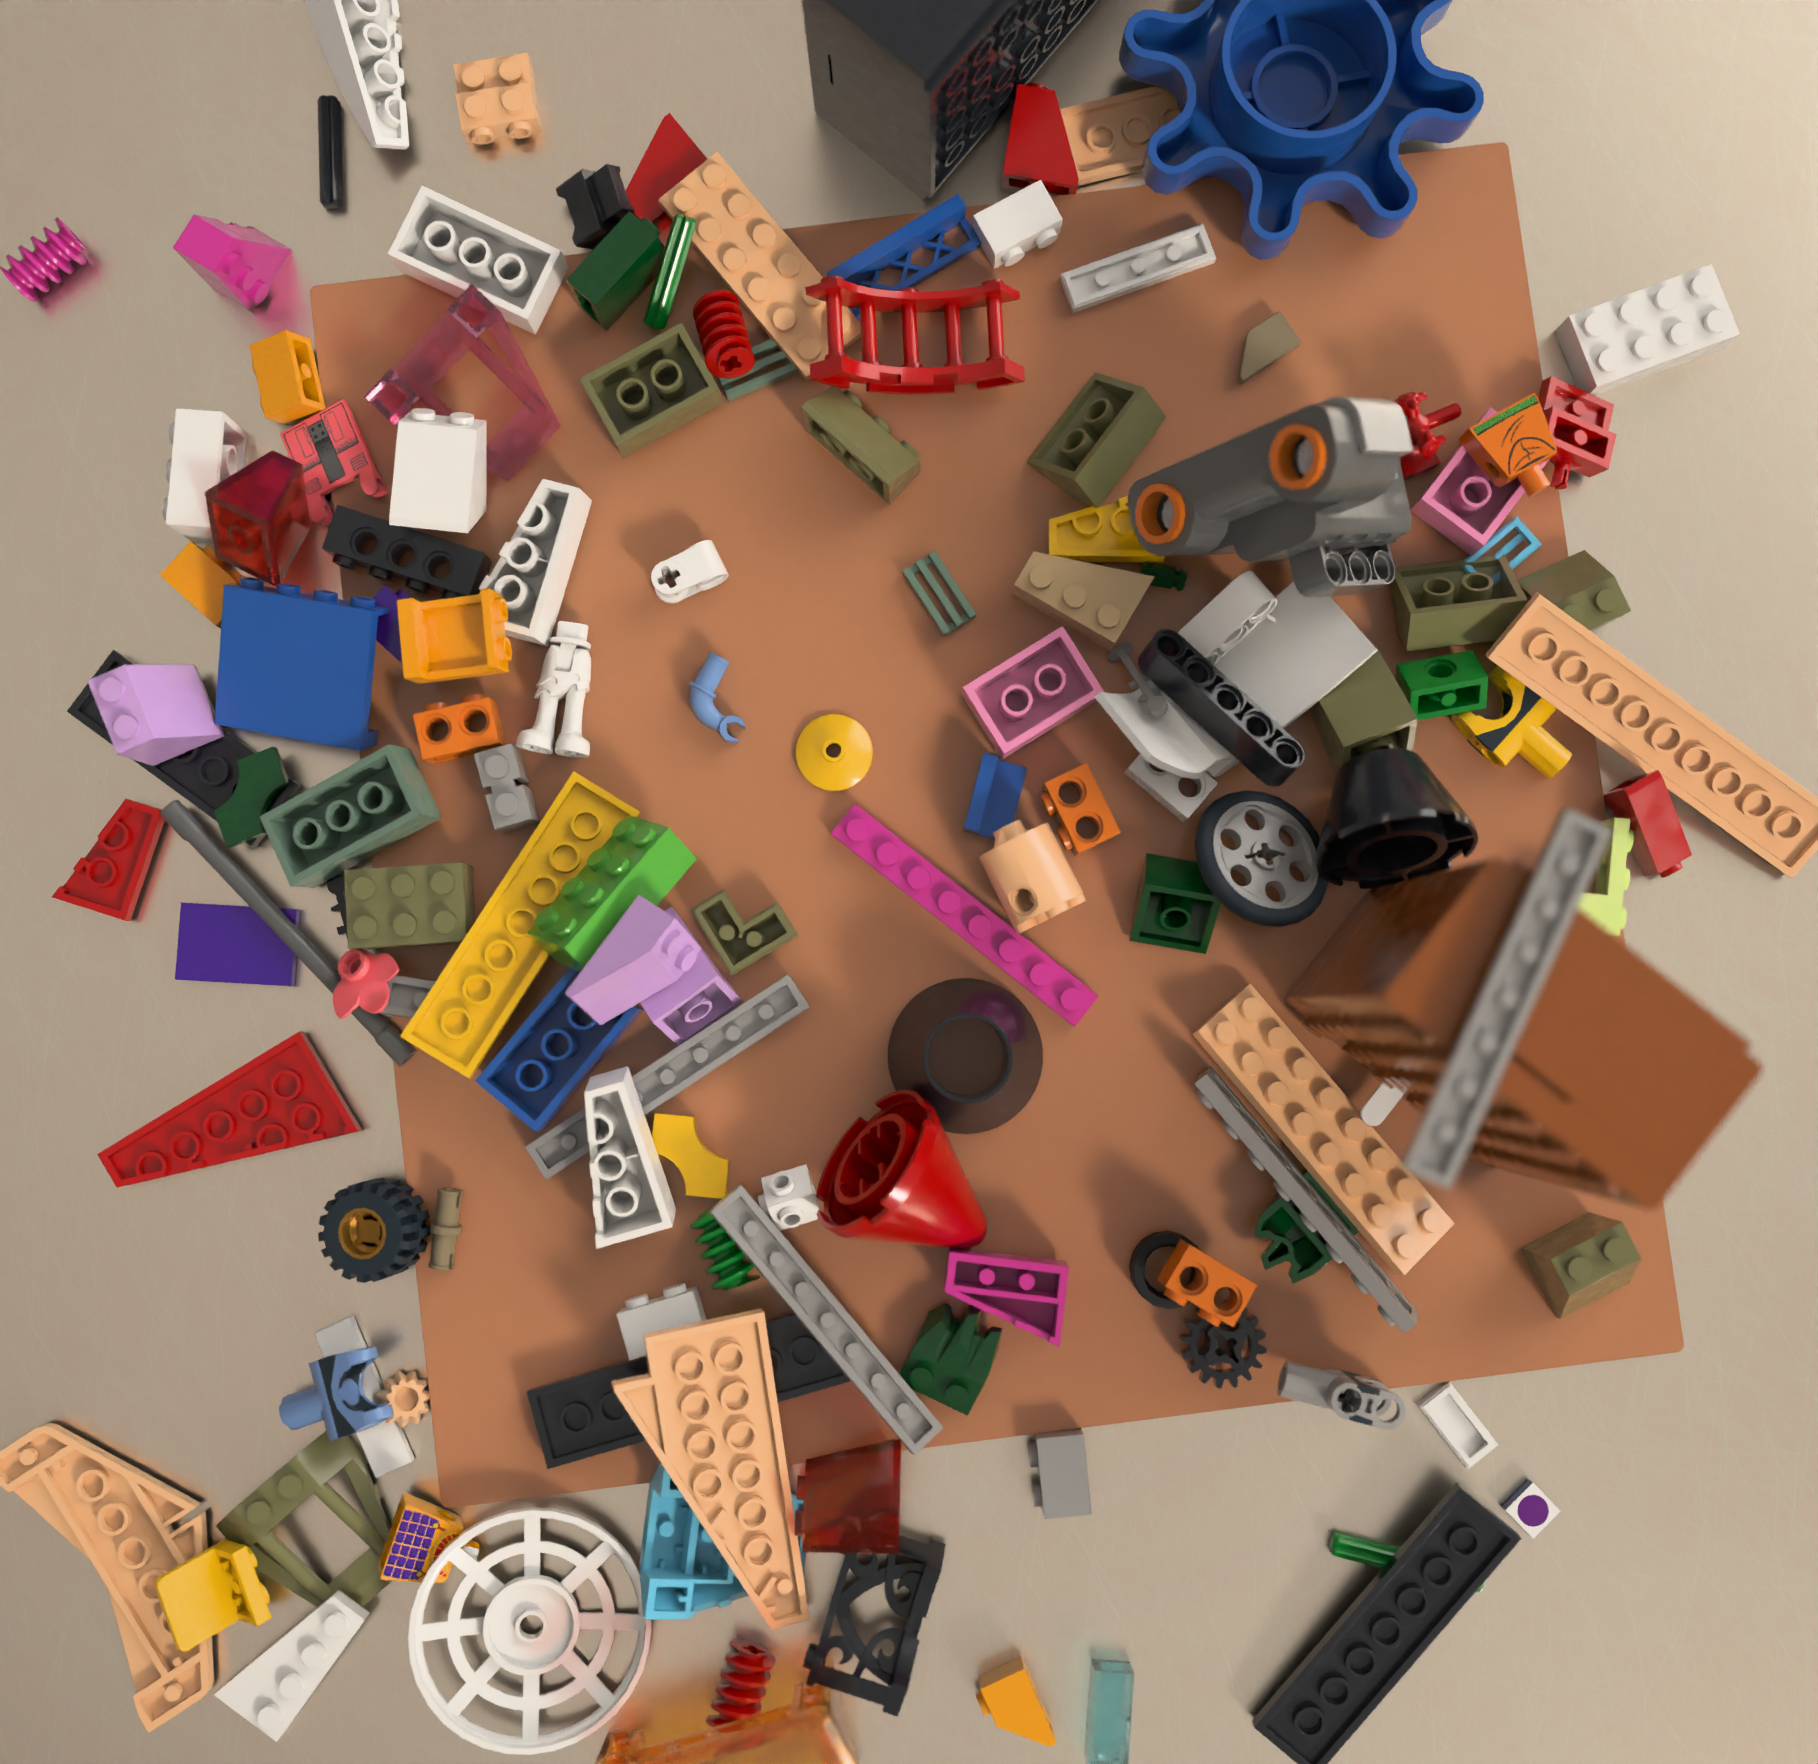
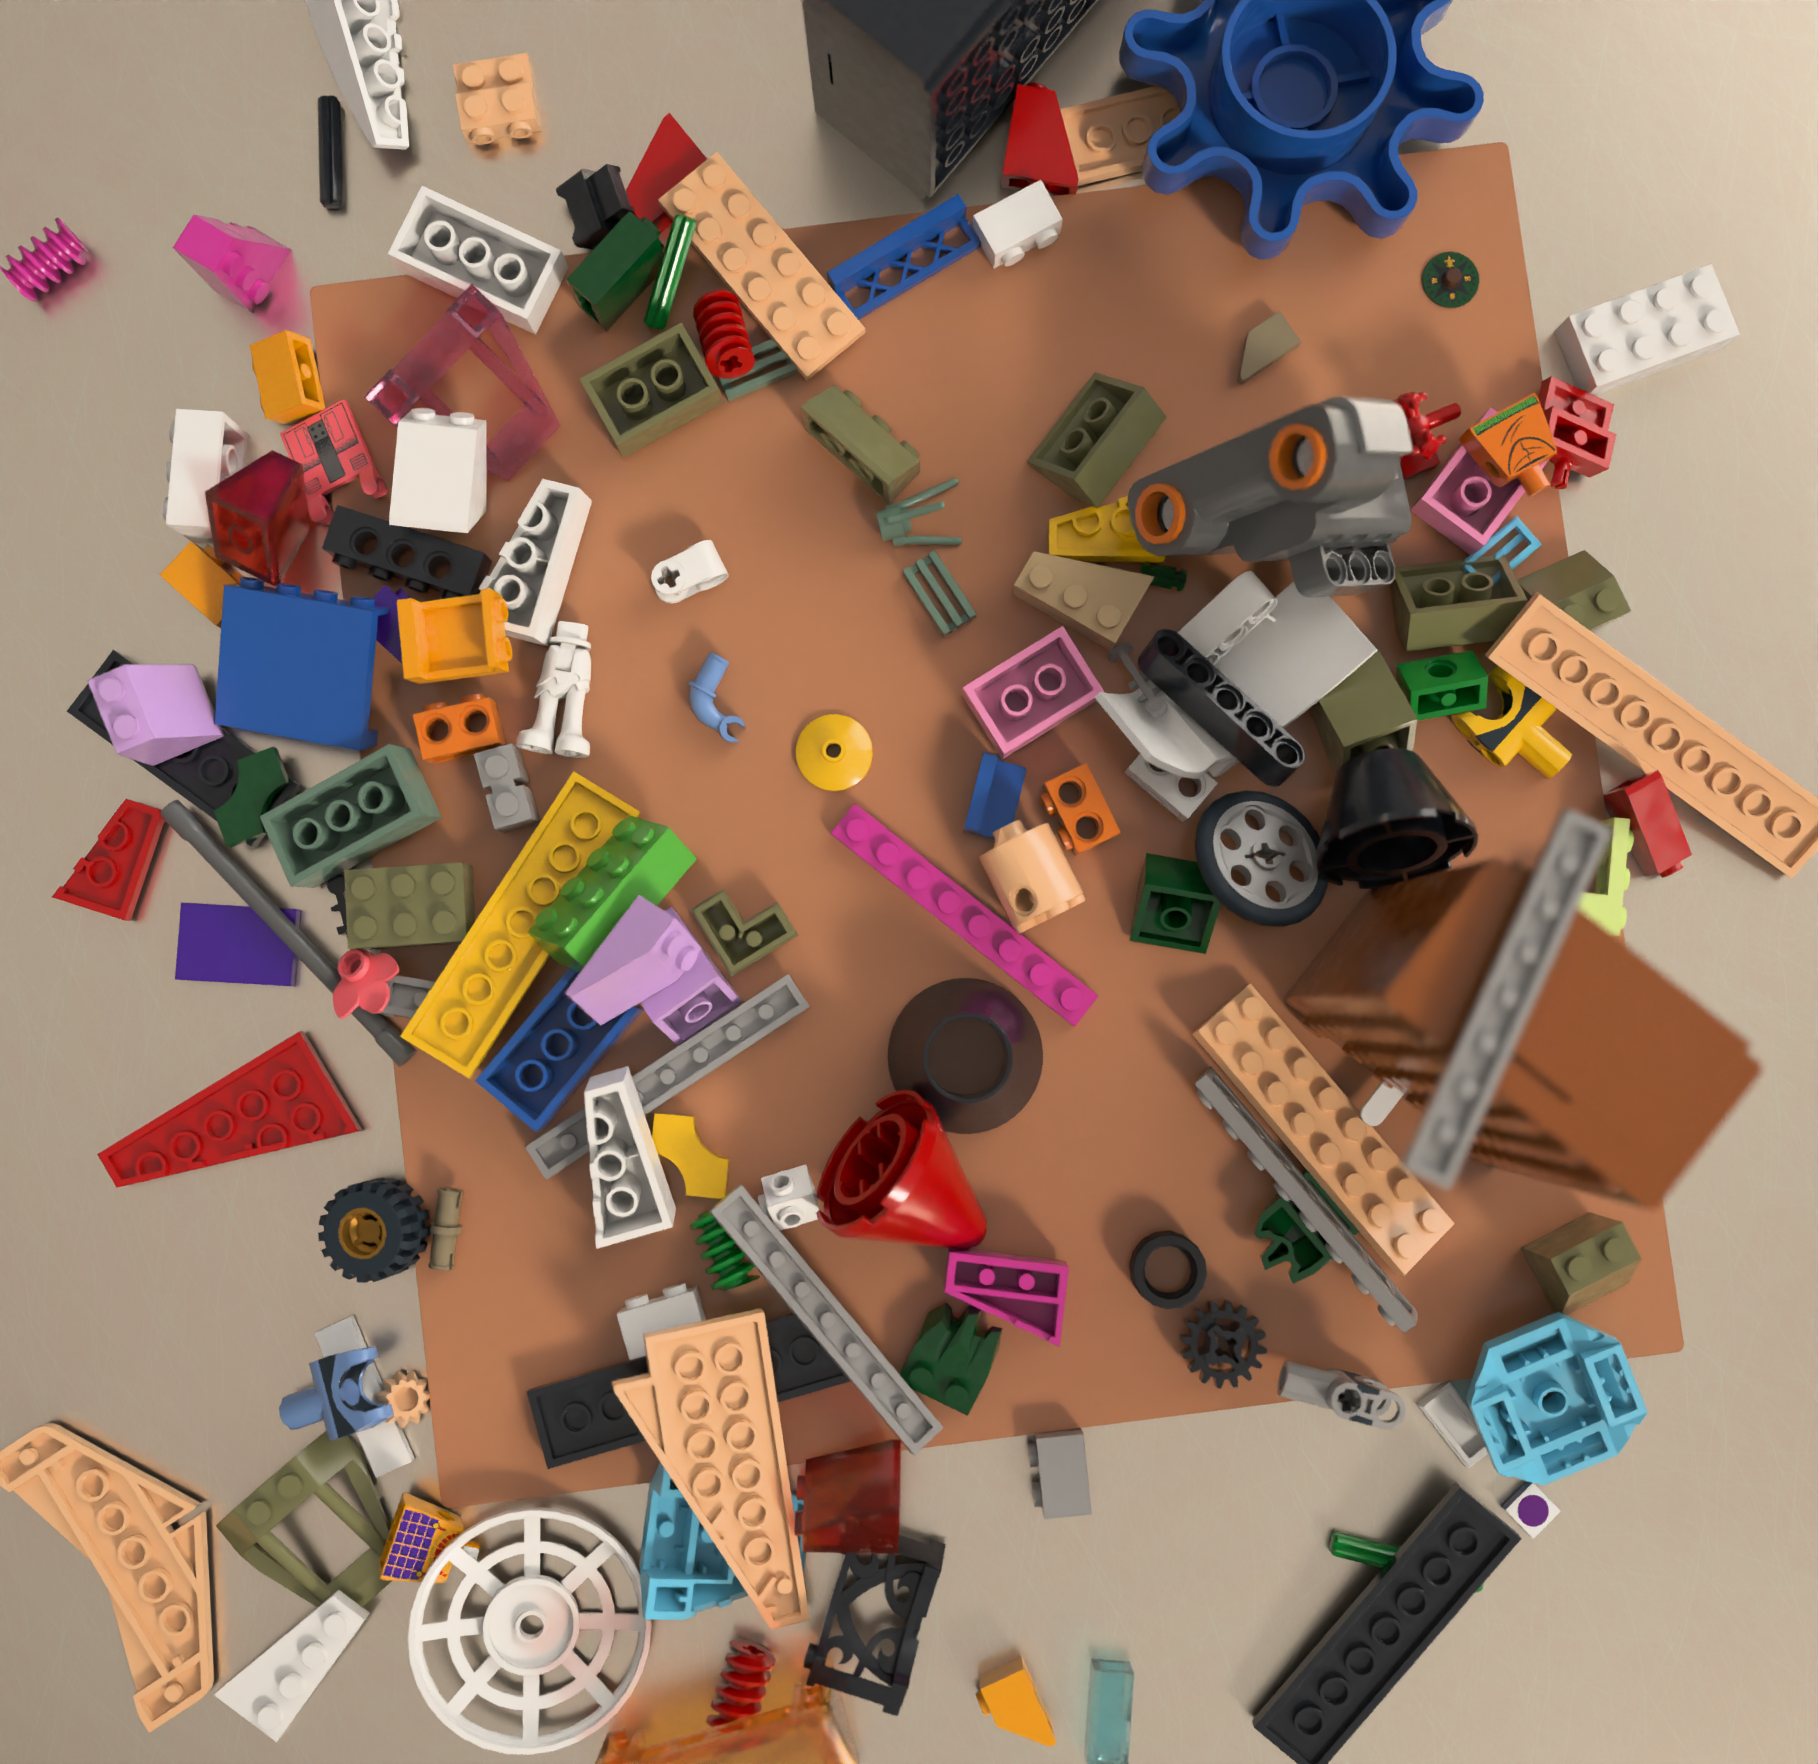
(212, 1594): yellow bracket -> none
(896, 518): none -> sand green plant
(912, 377): red fence -> none
(1137, 268): white tile -> none
(1209, 1278): orange brick -> none
(1450, 280): none -> piece
(1576, 1427): none -> medium azure piece

